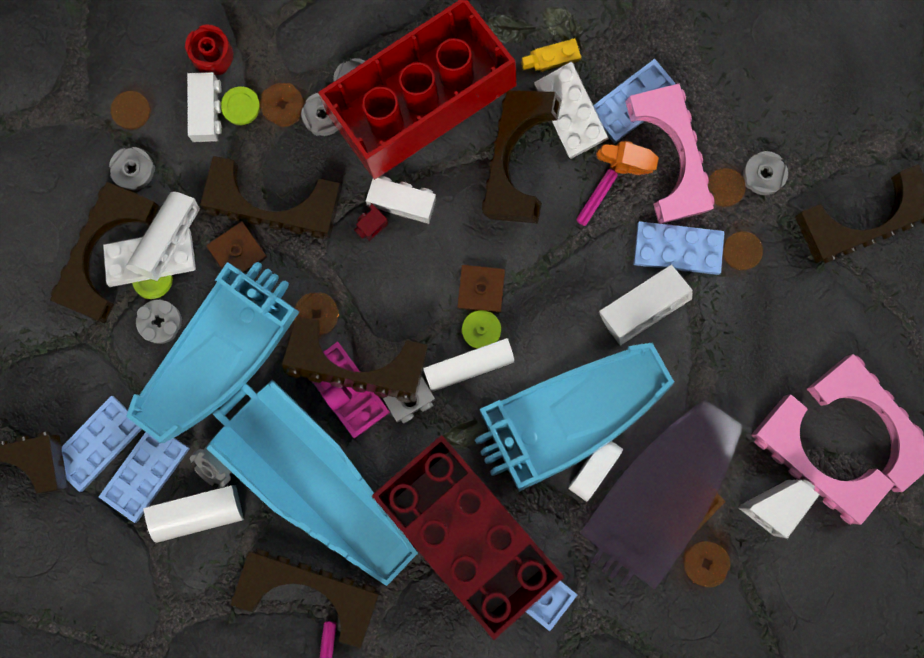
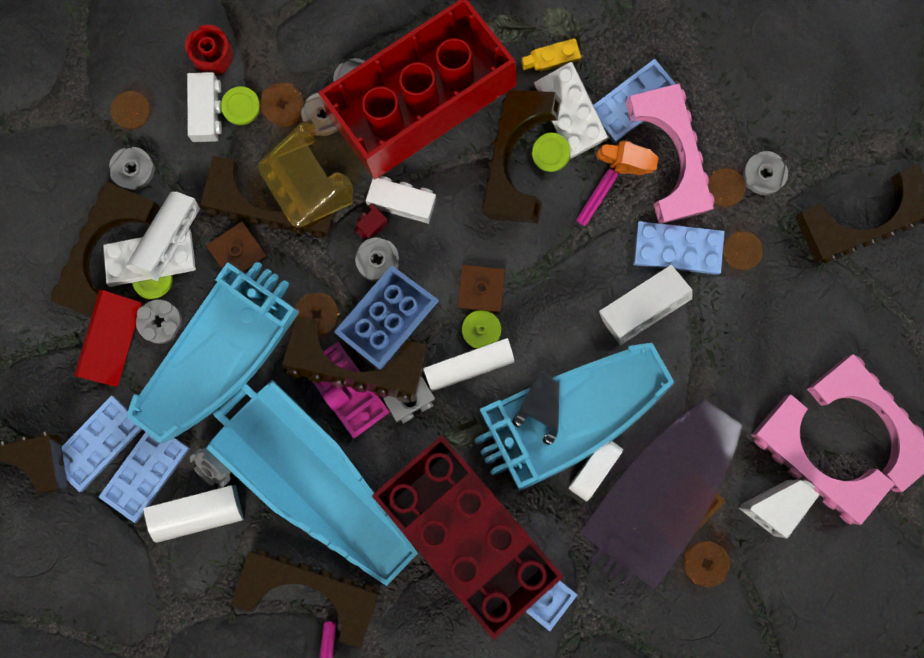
(107, 338): none -> red tile
(300, 181): none -> clear yellow windscreen
(365, 255): none -> light grey plate
(386, 317): none -> medium blue slope
(542, 405): none -> black flag
(551, 152): none -> lime piece

